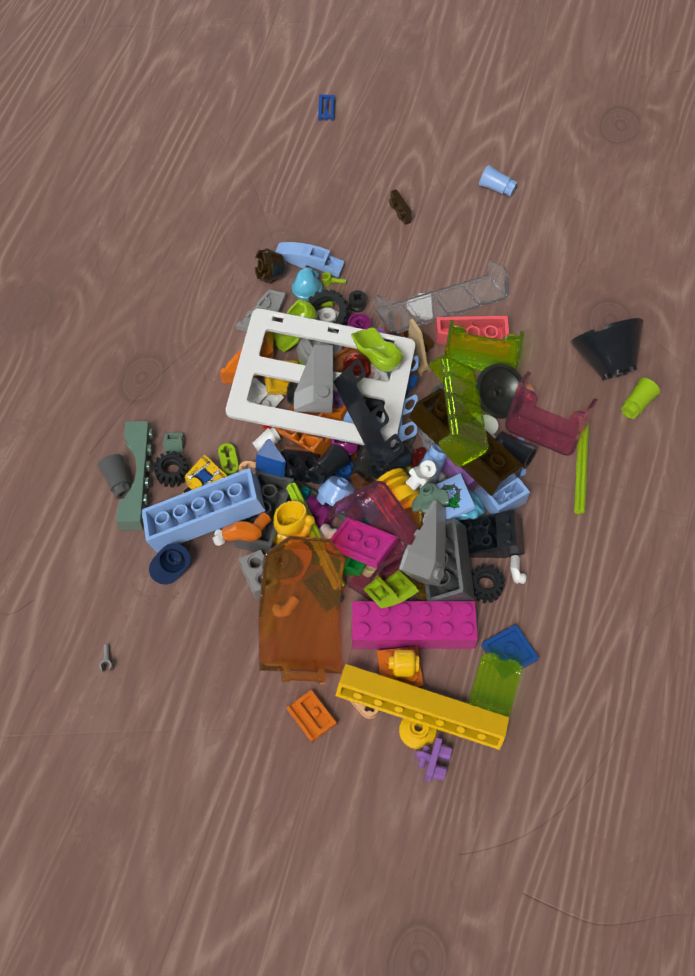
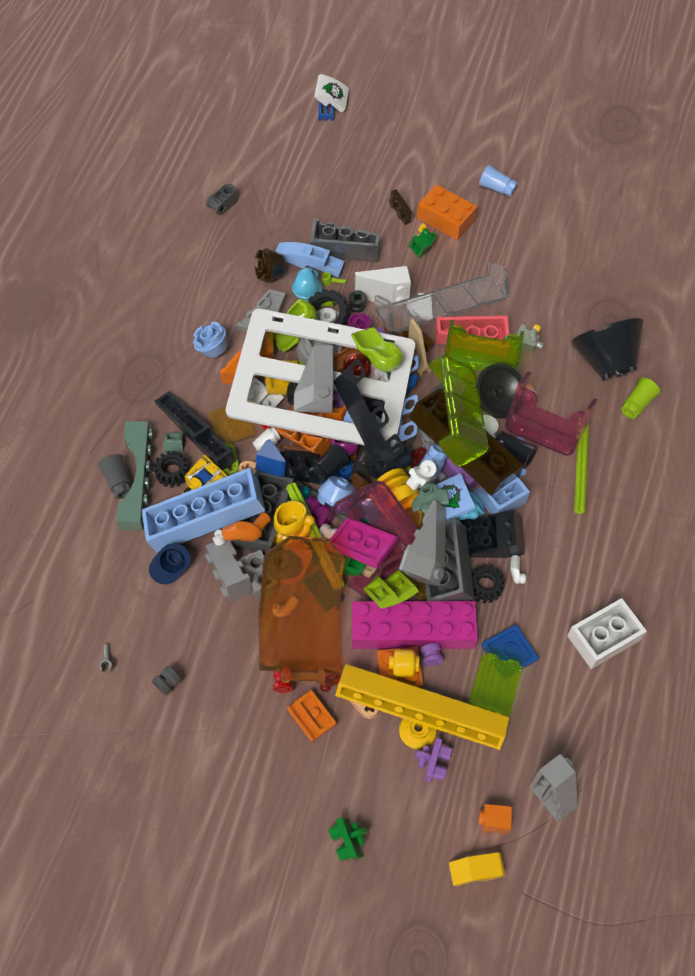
(166, 680): none -> dark grey wheel
(196, 430): none -> black slope
(211, 340): none -> light blue cone
(222, 199): none -> dark grey piece
(228, 570): none -> light grey wedge
(229, 429): none -> clear yellow tile
(279, 686): none -> red wheel
(330, 680): none -> clear red arm
(331, 92): none -> white slope
(344, 830): none -> green hips
(345, 242): none -> flat silver wedge
(389, 283): none -> white slope
(422, 243): none -> green piece
(431, 654): none -> medium lavender wheel
(446, 212): none -> orange brick
(477, 868): none -> yellow slope
(495, 819): none -> orange brick
(530, 338): none -> light grey piece
(557, 787): none -> light grey wedge
(606, 633): none -> white brick

